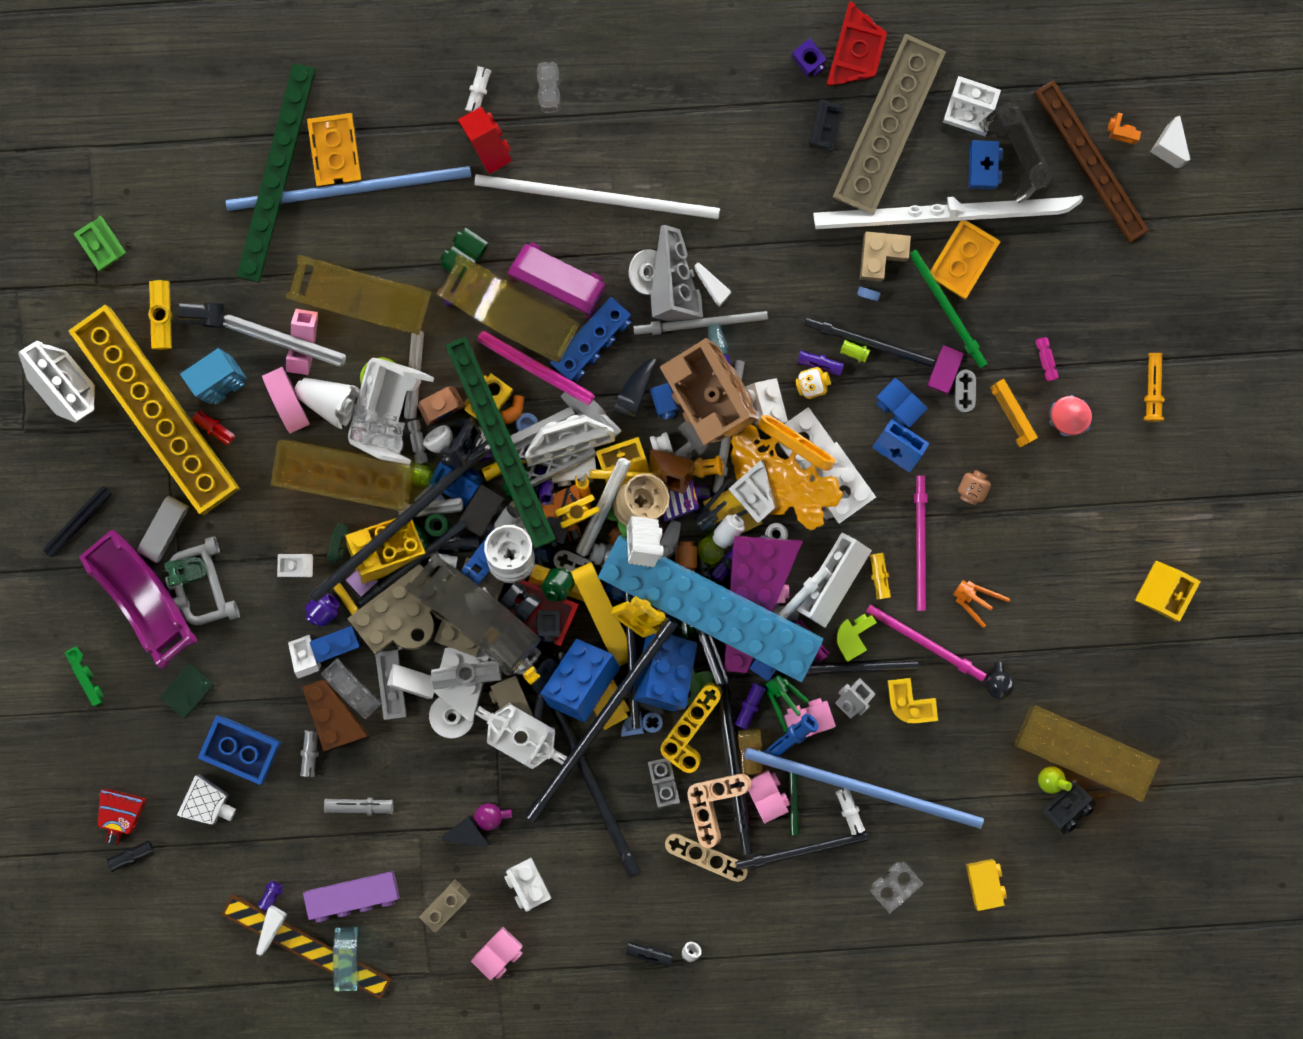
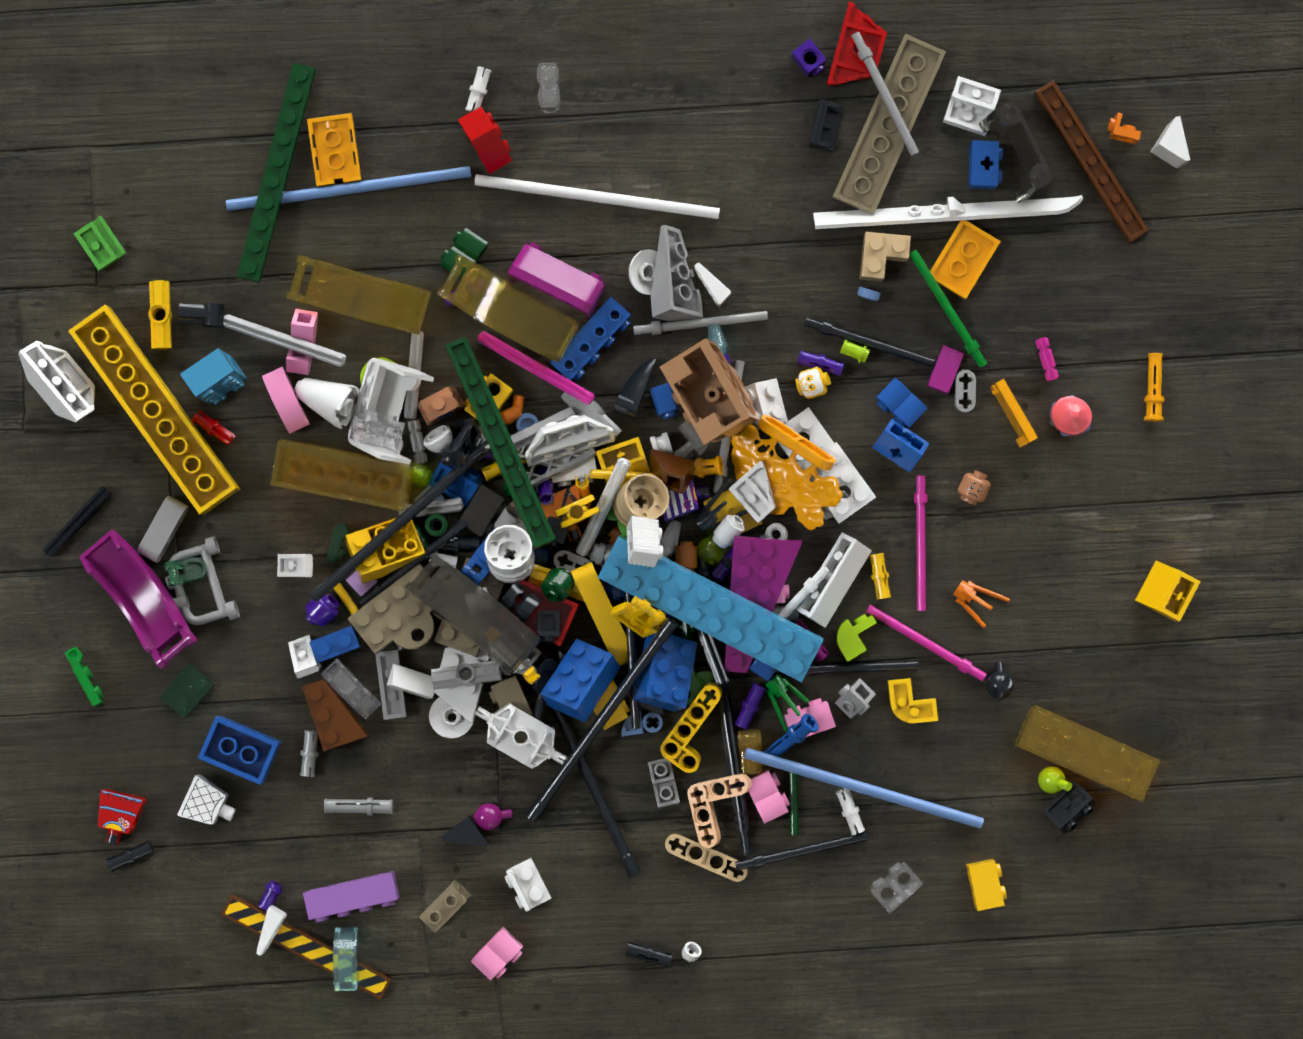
(865, 54): none -> light grey bar

